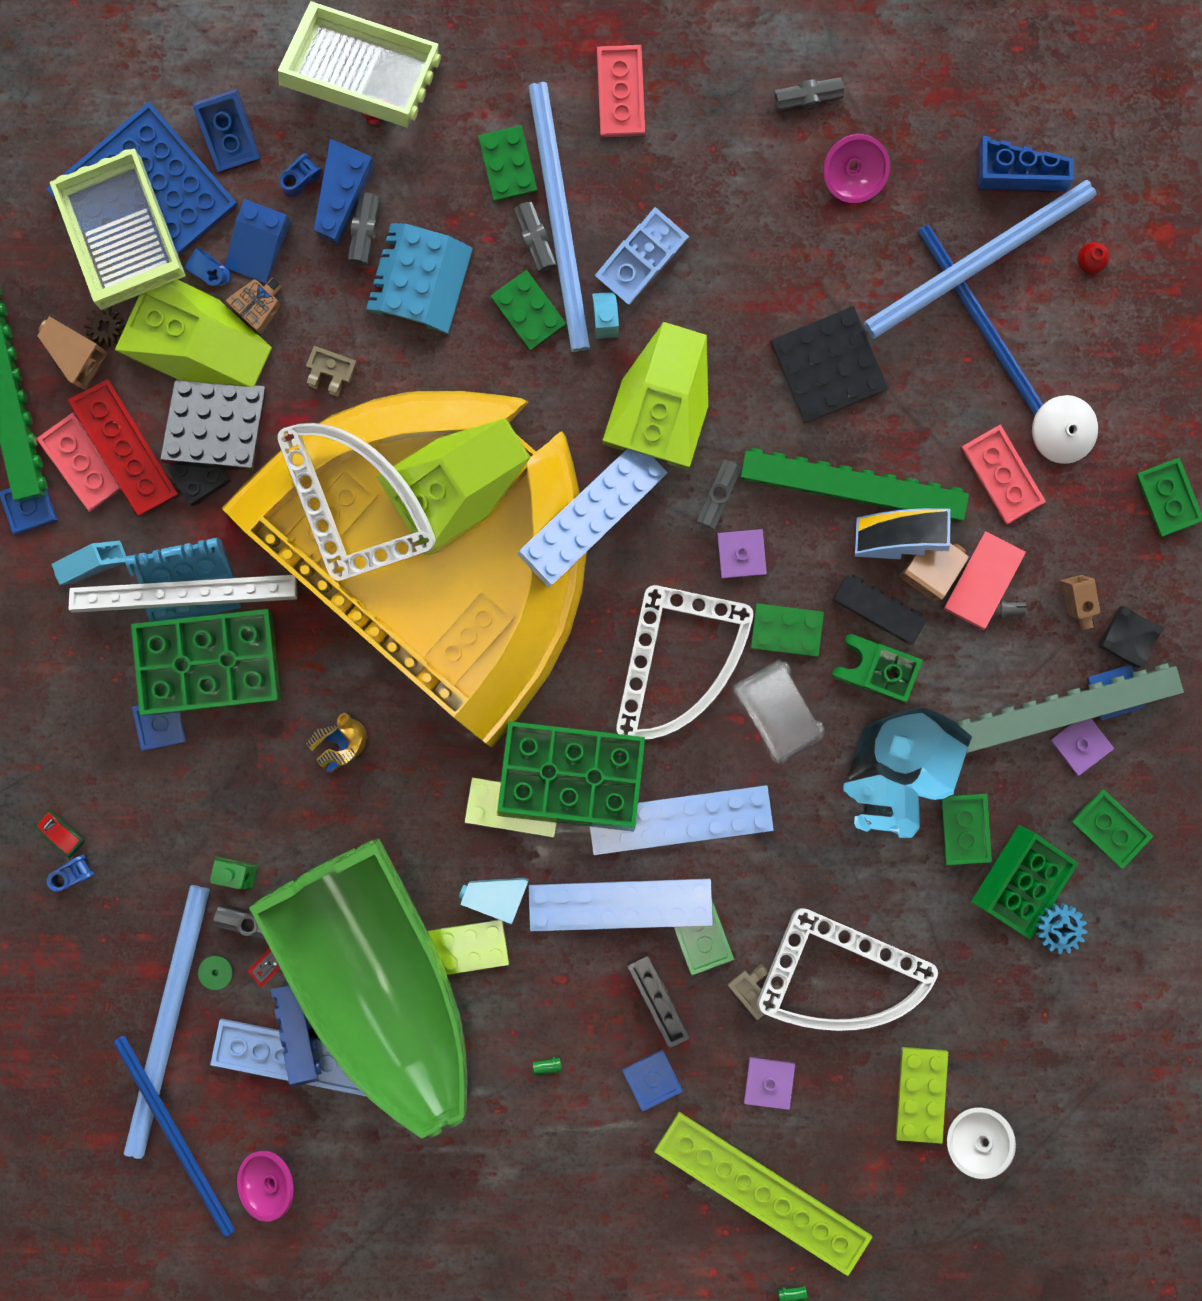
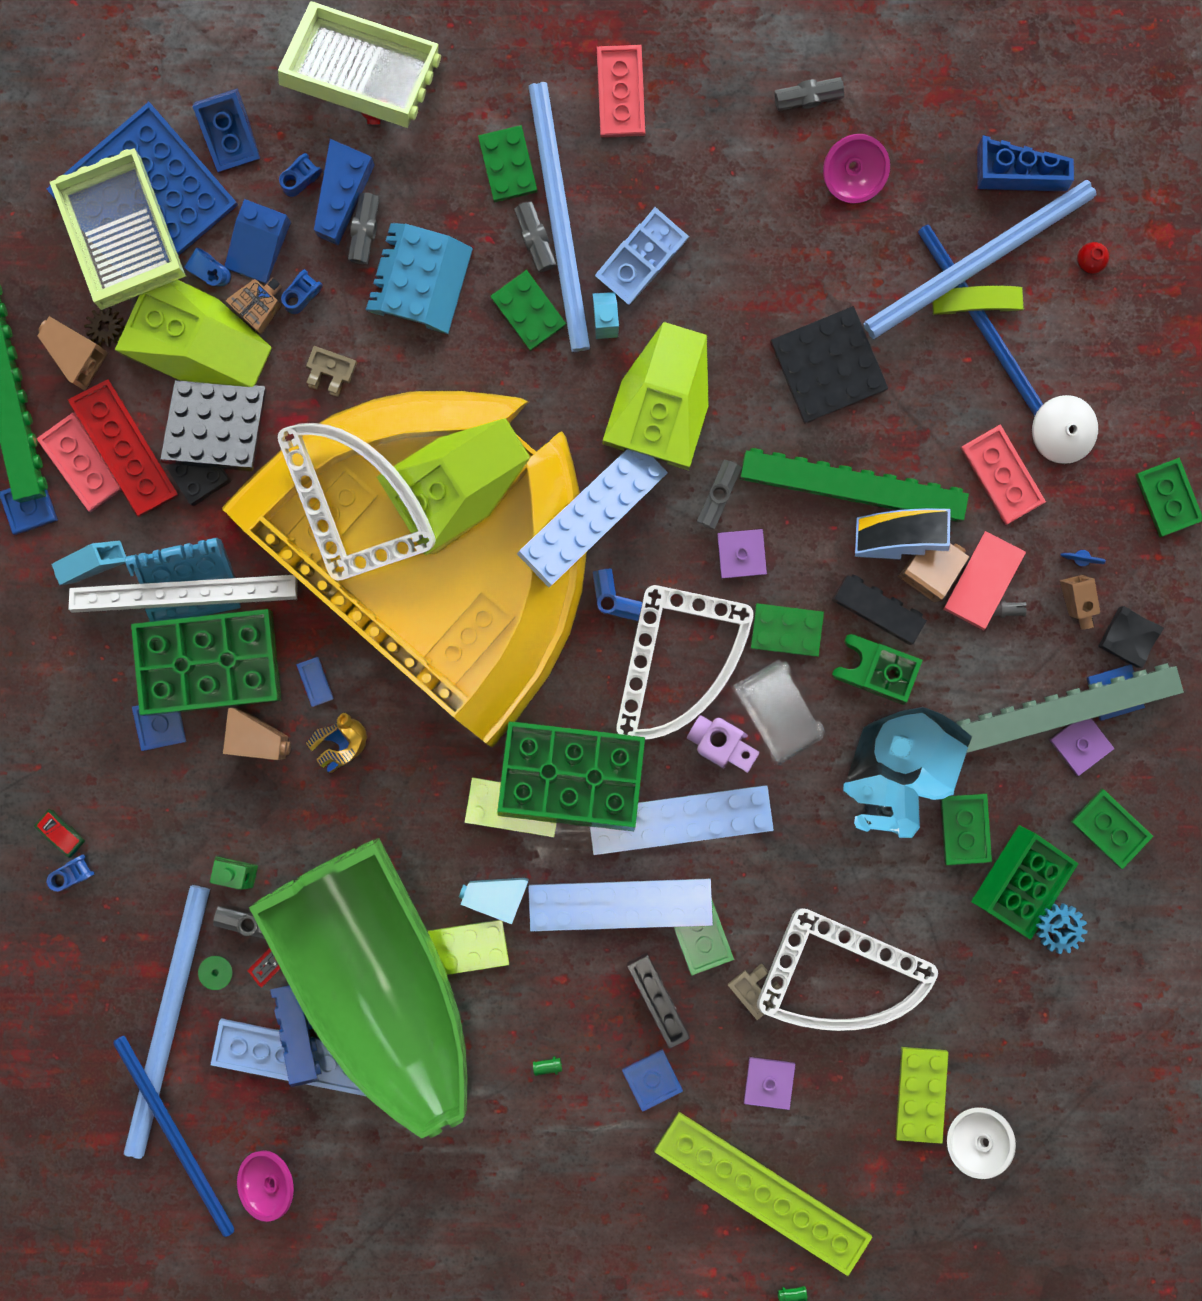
(253, 737): none -> medium nougat slope
(301, 291): none -> blue piece
(315, 681): none -> blue tile
(605, 588): none -> blue piece
(702, 733): none -> lavender piece
(978, 299): none -> lime slope
(1083, 558): none -> blue piece

